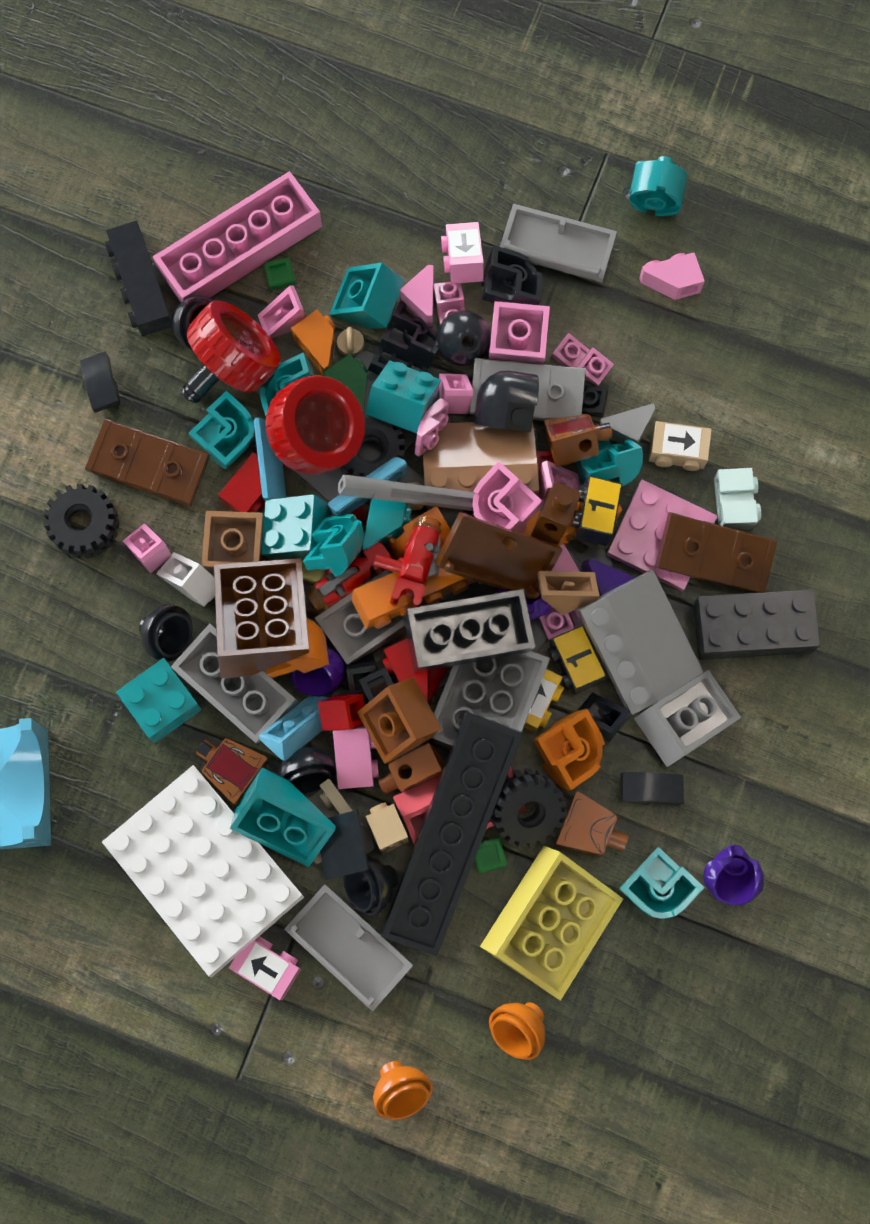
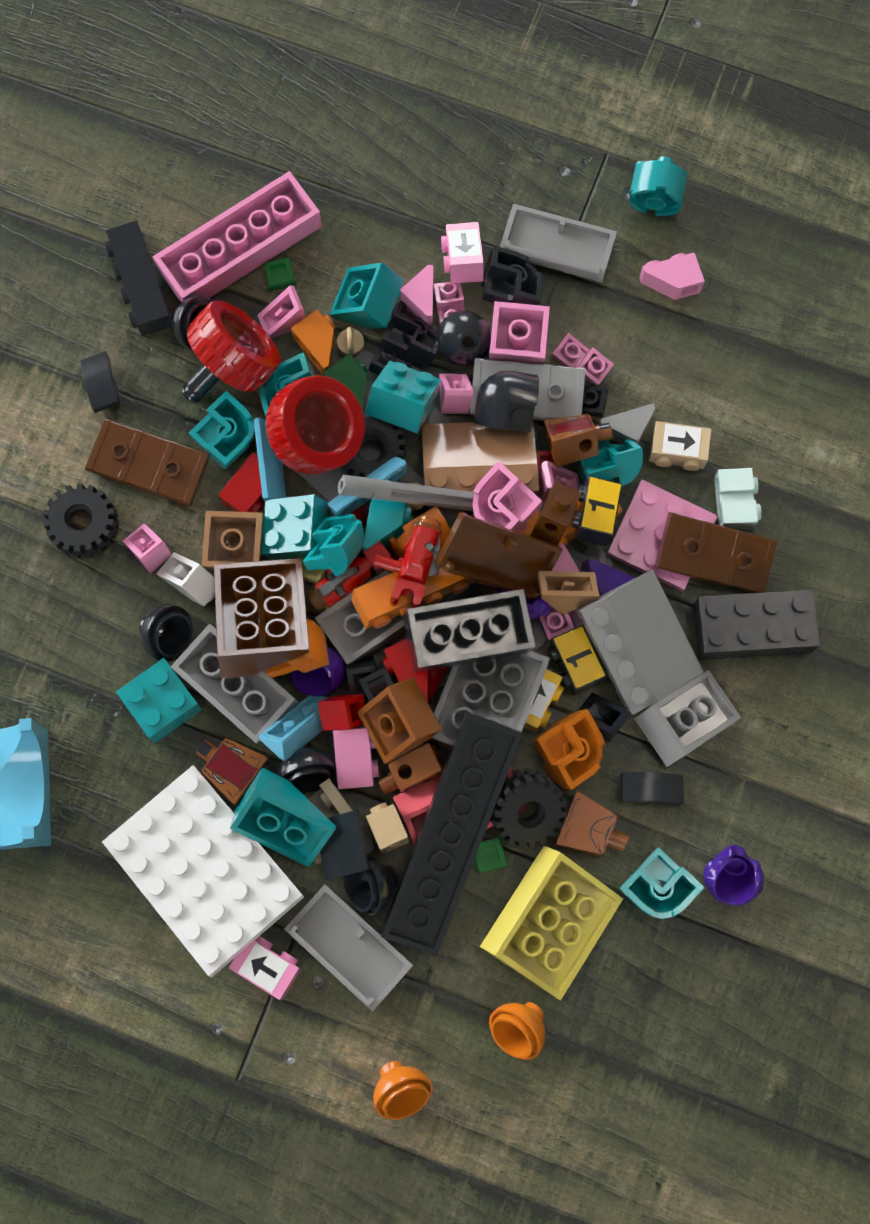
(431, 423): bright pink slope -> none

